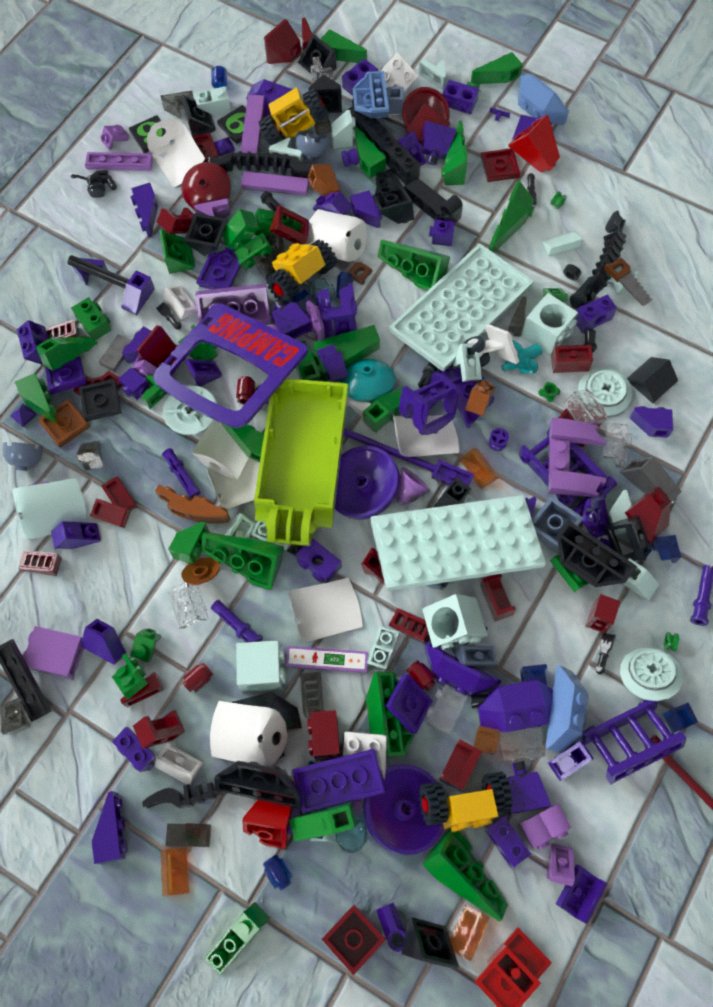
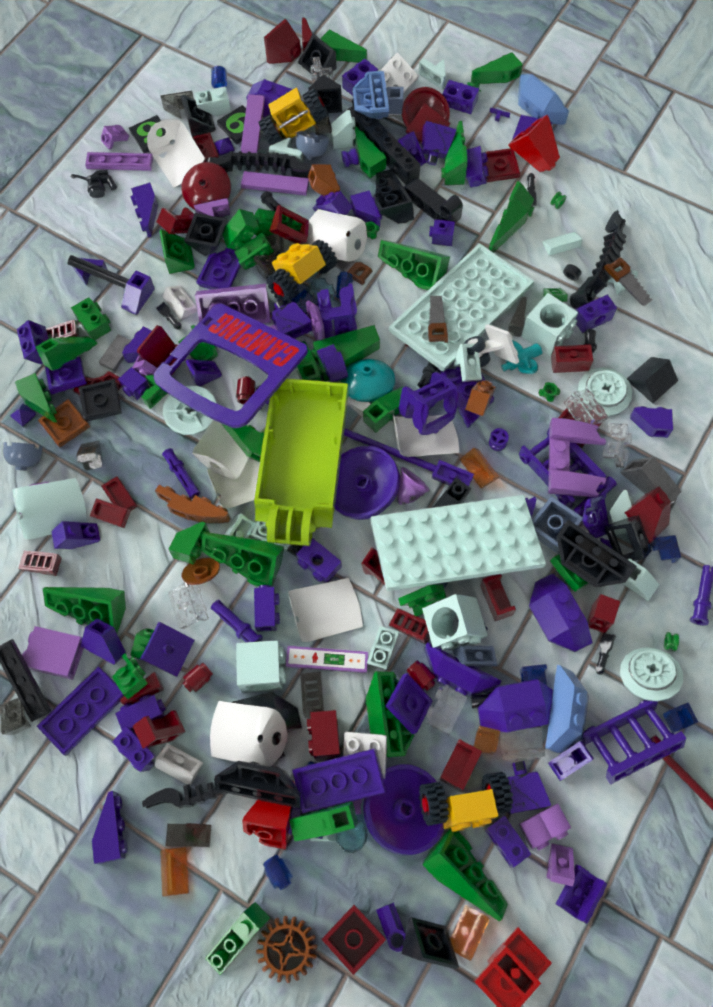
(81, 711): none -> dark purple tile
(87, 604): none -> green wedge
(148, 706): none -> dark purple brick
(167, 649): none -> dark purple plate
(265, 608): none -> dark purple brick
(281, 970): none -> dark orange gear
(372, 229): none -> green plate
(422, 598): none -> green bracket
(437, 321): none -> piece
(476, 169): none -> dark purple brick
(559, 614): none -> dark purple wedge

